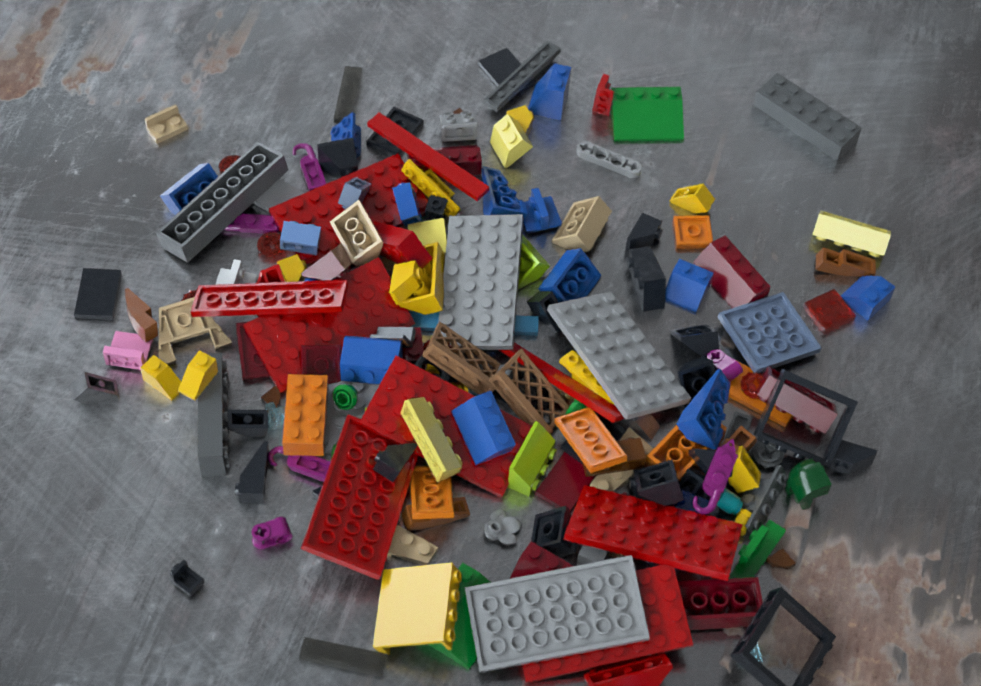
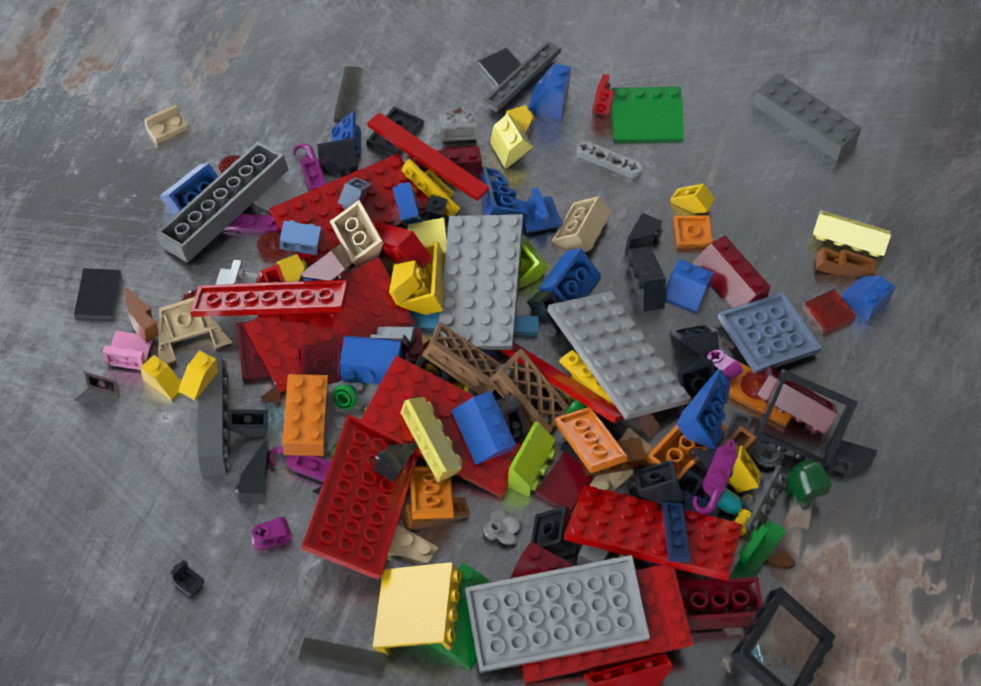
(514, 417): none -> black slope
(675, 532): none -> dark blue tile

